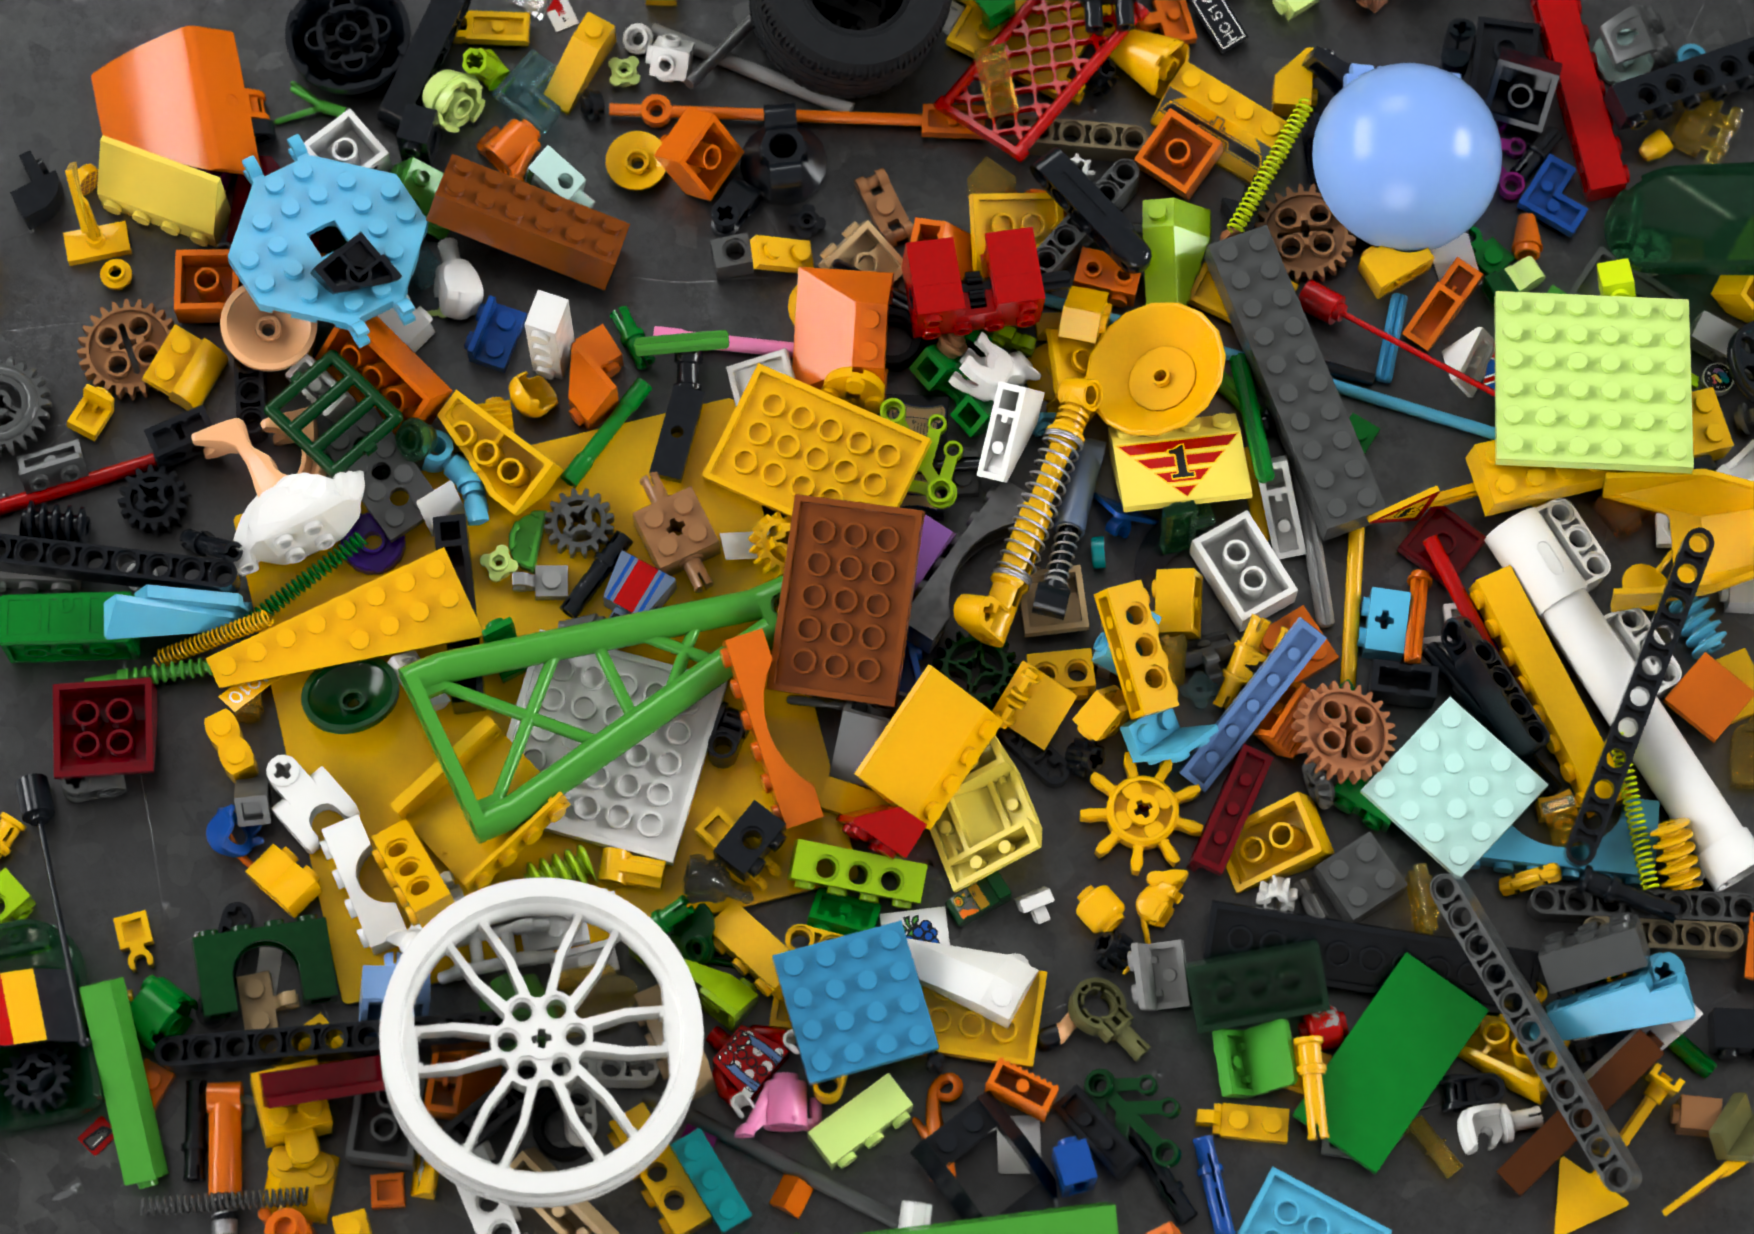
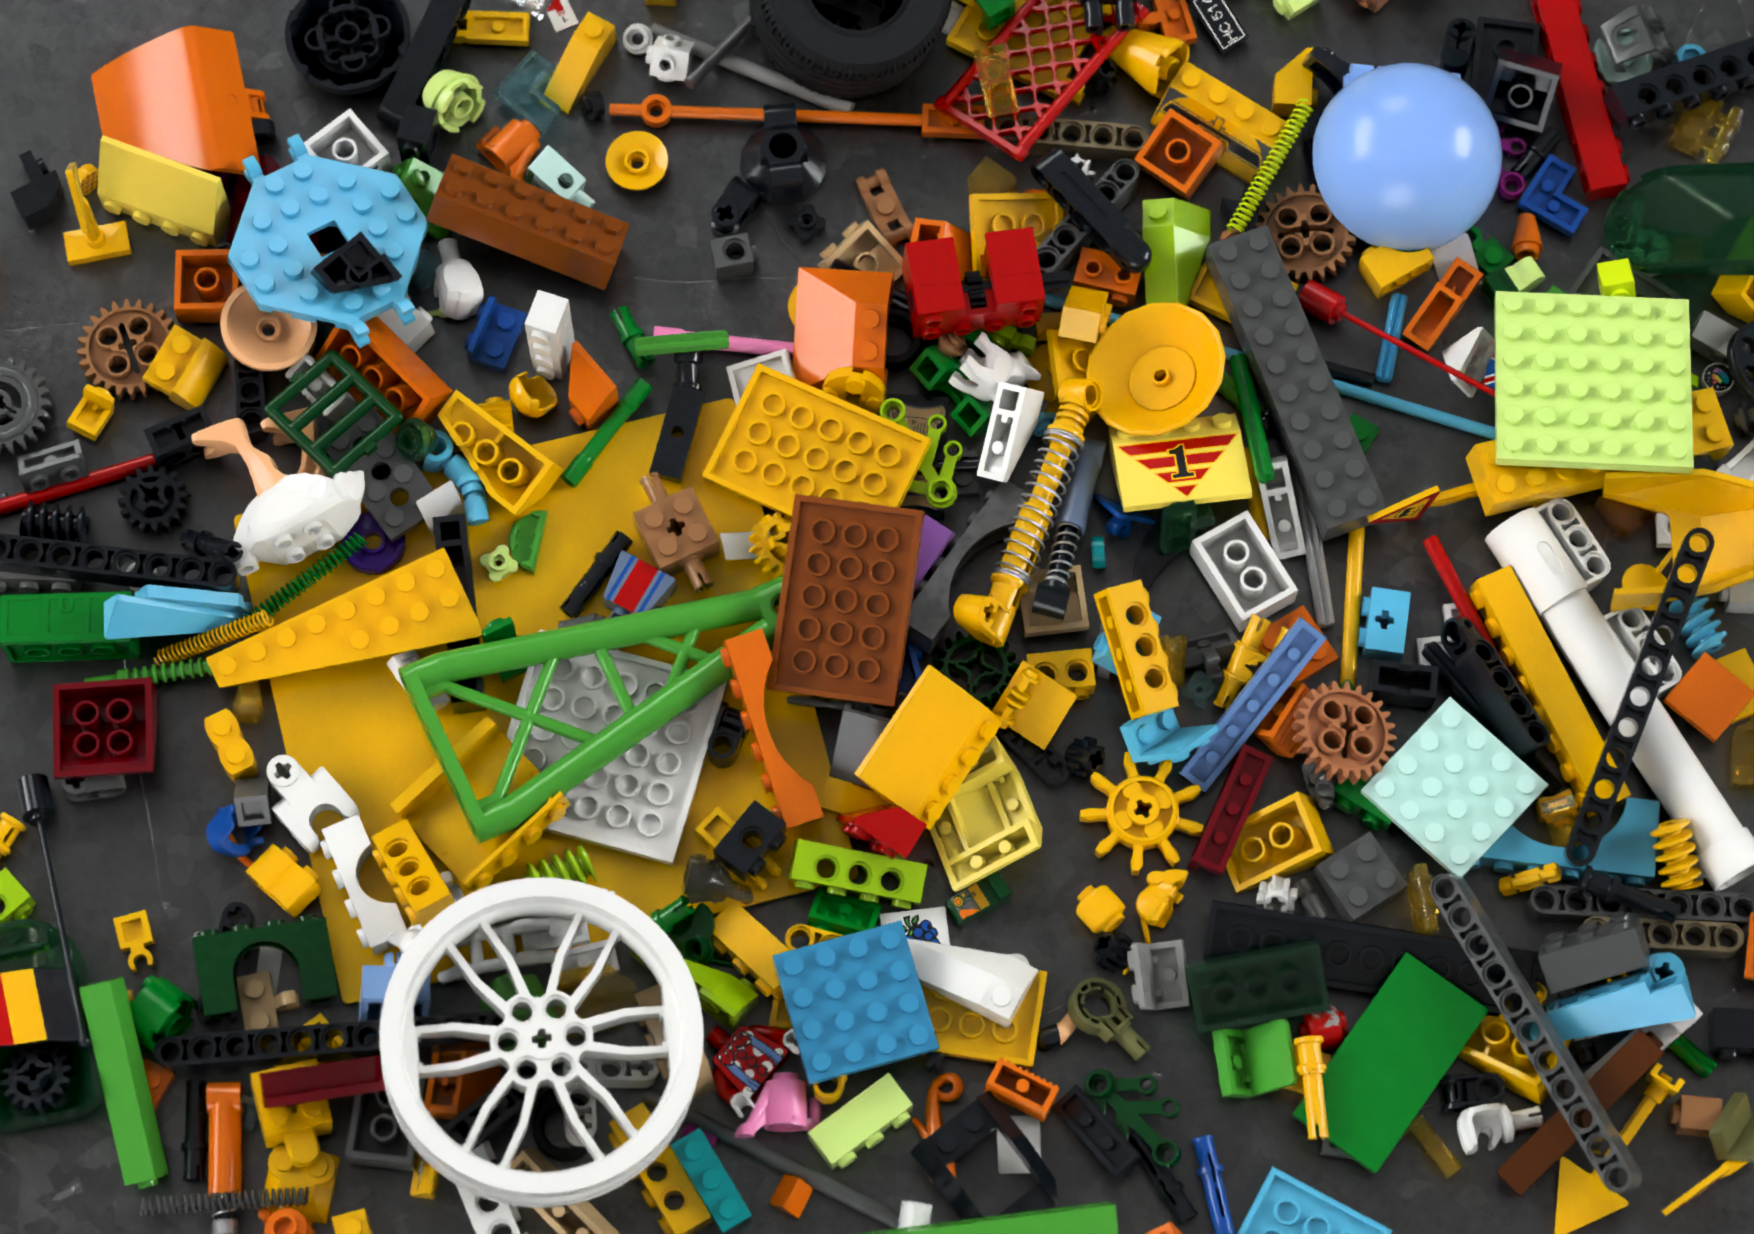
(97, 1136): sticker -> none
(120, 281): yellow plate -> none
(239, 695): yellow sticker -> none
(319, 105): bright green plant -> none
(350, 696): dark green dish -> none
(388, 1191): orange tile -> none
(485, 67): lime piece -> none
(548, 582): light grey plate -> none
(588, 532): dark grey gear -> none
(603, 350): orange brick -> none
(622, 868): yellow piece -> none
(626, 79): yellowish green plate -> none
(699, 153): orange brick -> none
(780, 253): yellow plate -> none
(1035, 903): white tile -> none
(1073, 1166): blue brick -> none
(1102, 714): yellow brick -> none
(1178, 602): yellow brick -> none
(1246, 1122): yellow hinge -> none
(1419, 583): orange axle -> none
(1456, 536): dark red plate -> none
(1634, 836): neon yellow piece -> none
(1655, 146): yellow hose -> none

